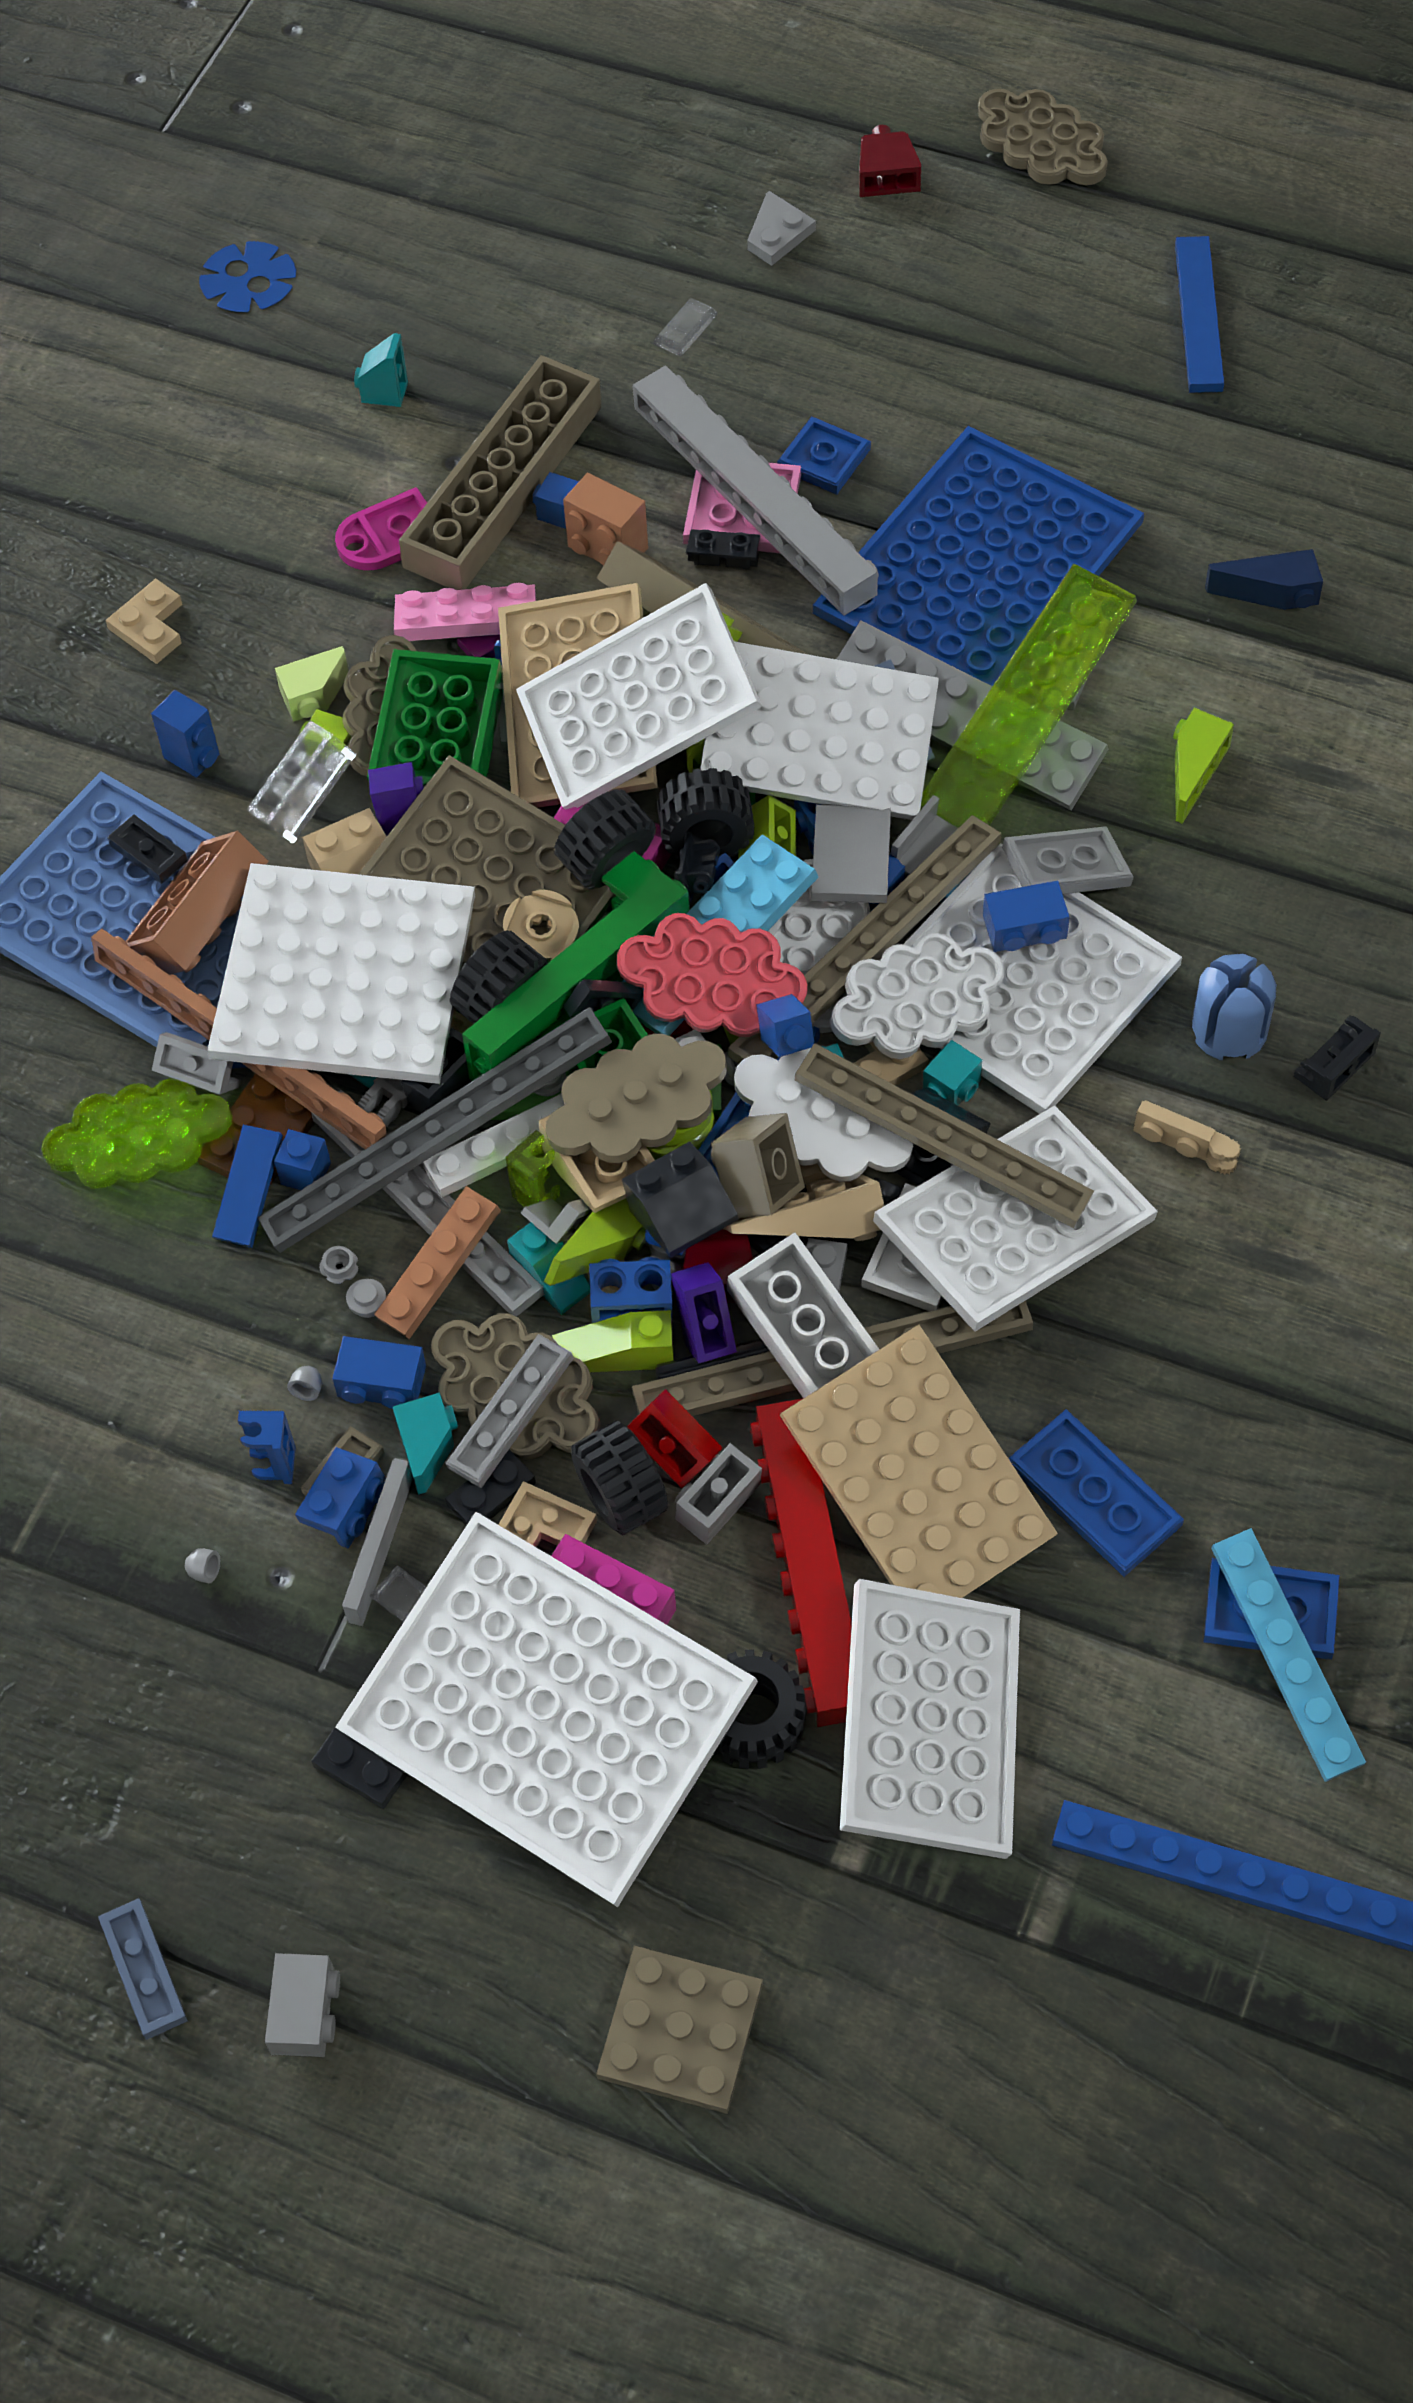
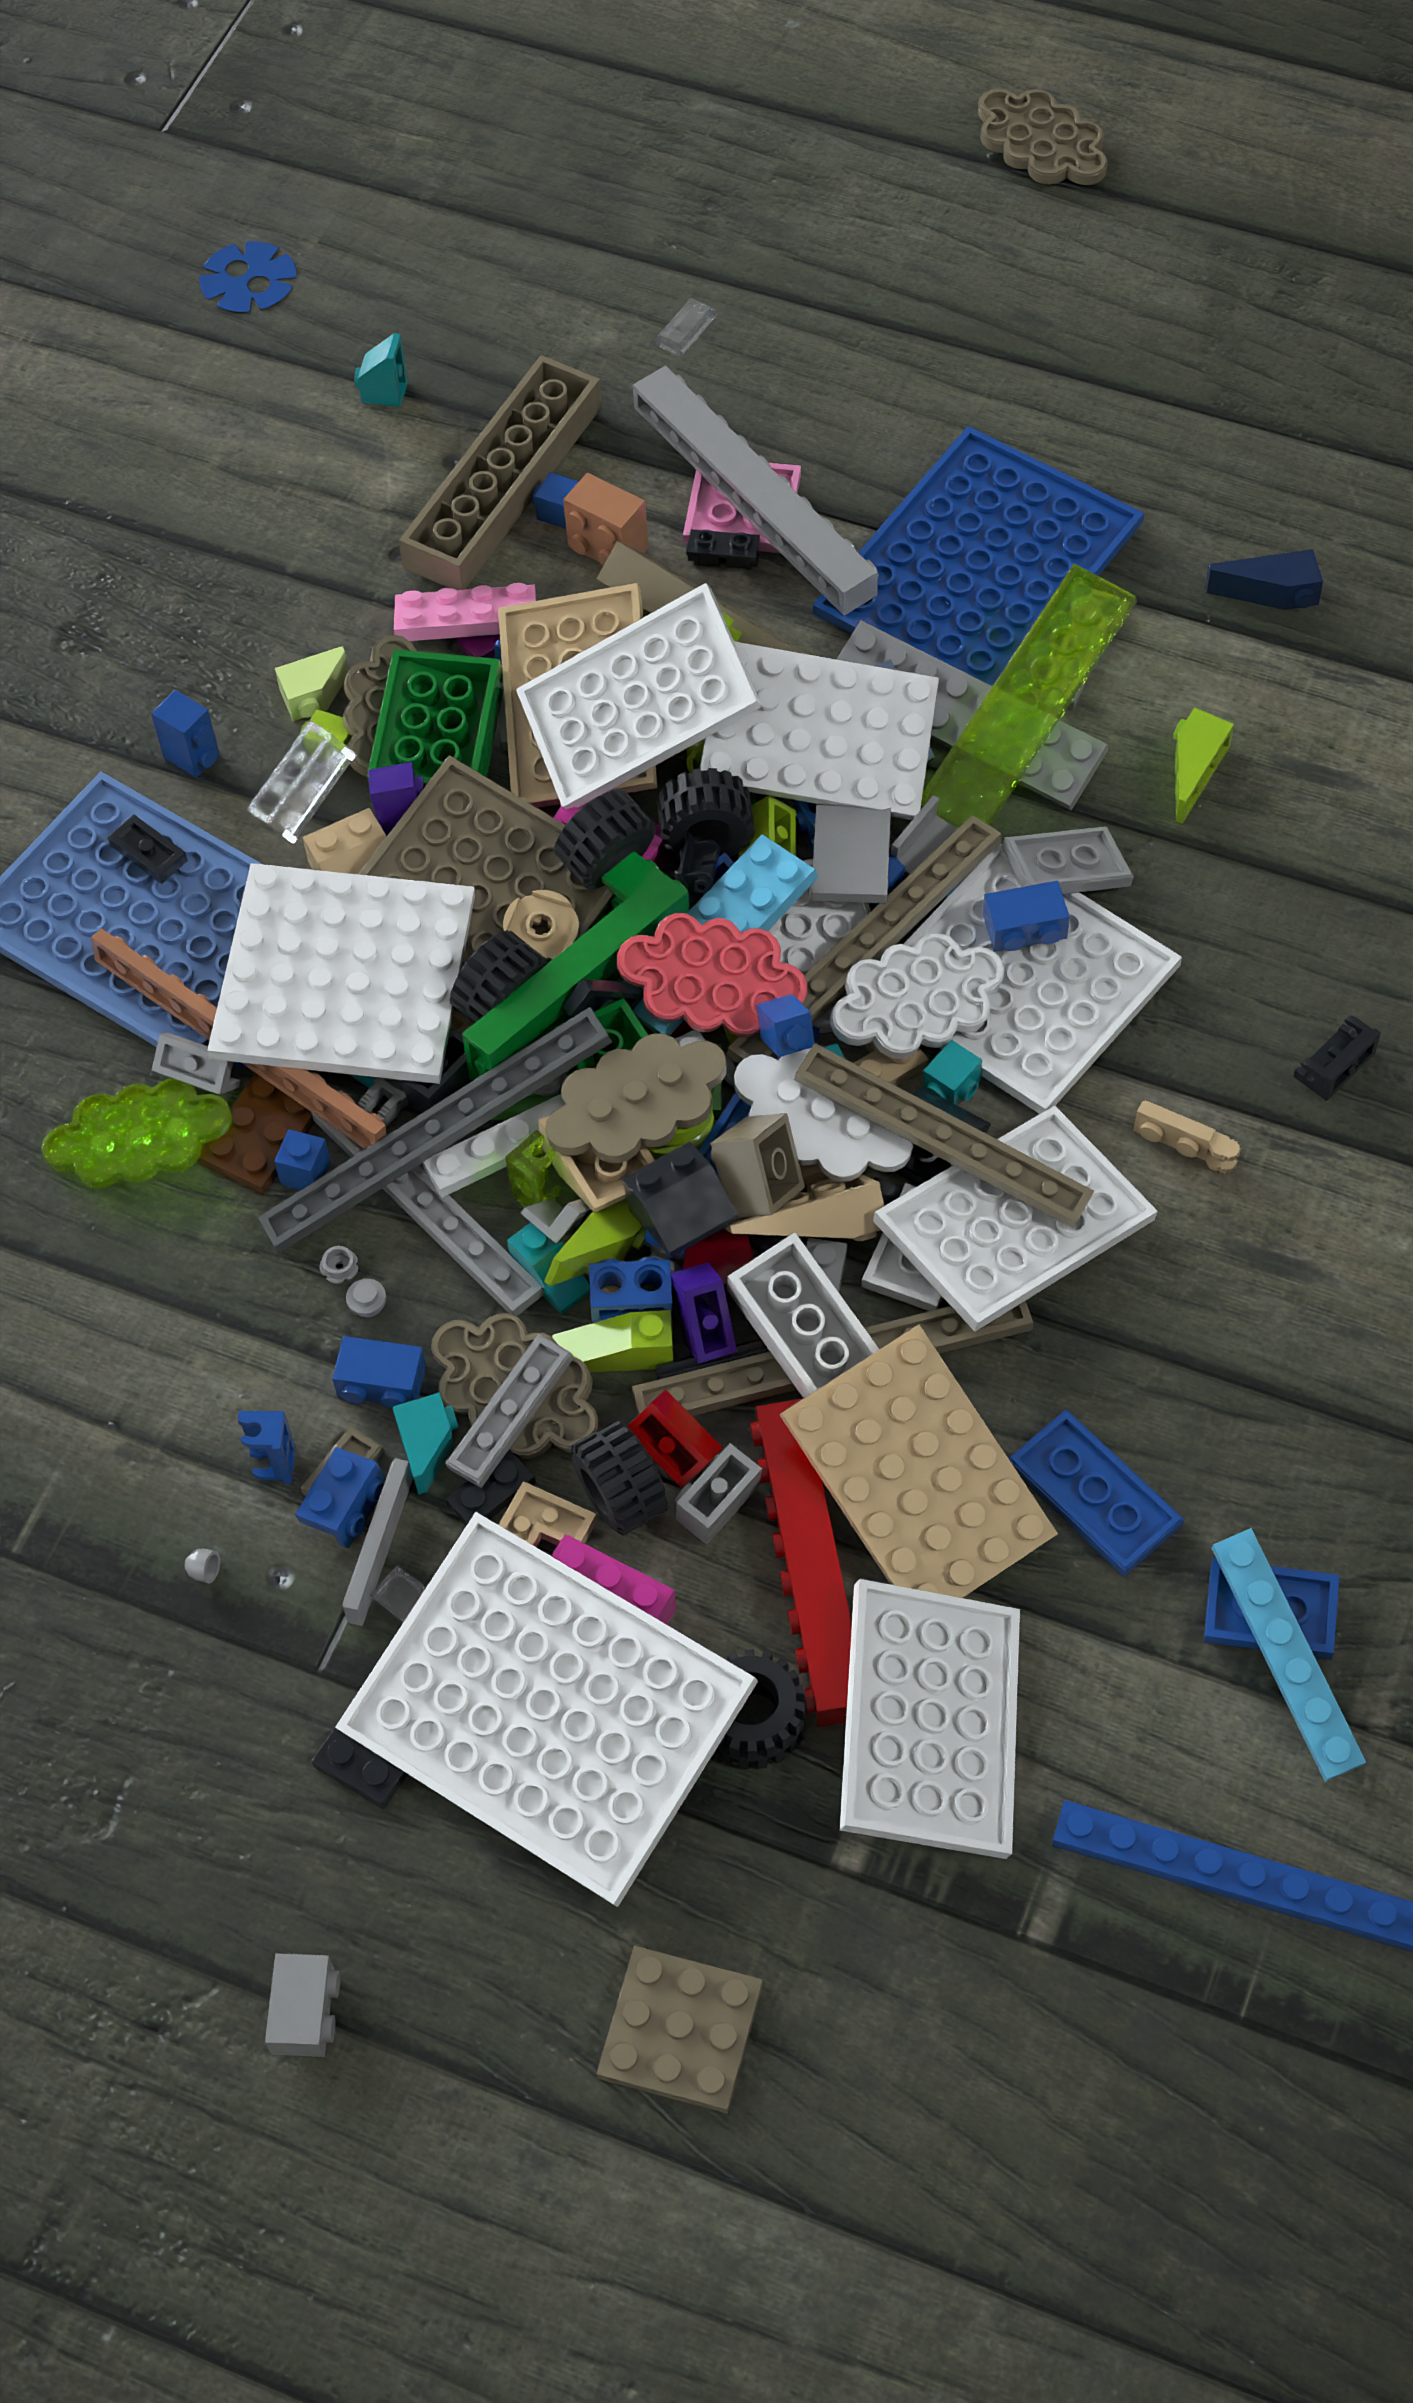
(141, 621): tan plate -> none
(142, 1969): sand blue plate -> none
(196, 903): nougat slope -> none
(247, 1186): blue tile -> none
(305, 1383): light grey hinge -> none
(378, 530): dark pink tile -> none
(437, 1262): nougat plate -> none
(778, 229): light grey wing -> none
(825, 454): blue tile -> none
(888, 164): dark red torso -> none
(1199, 314): blue tile -> none
(1233, 1007): medium blue cylinder -> none

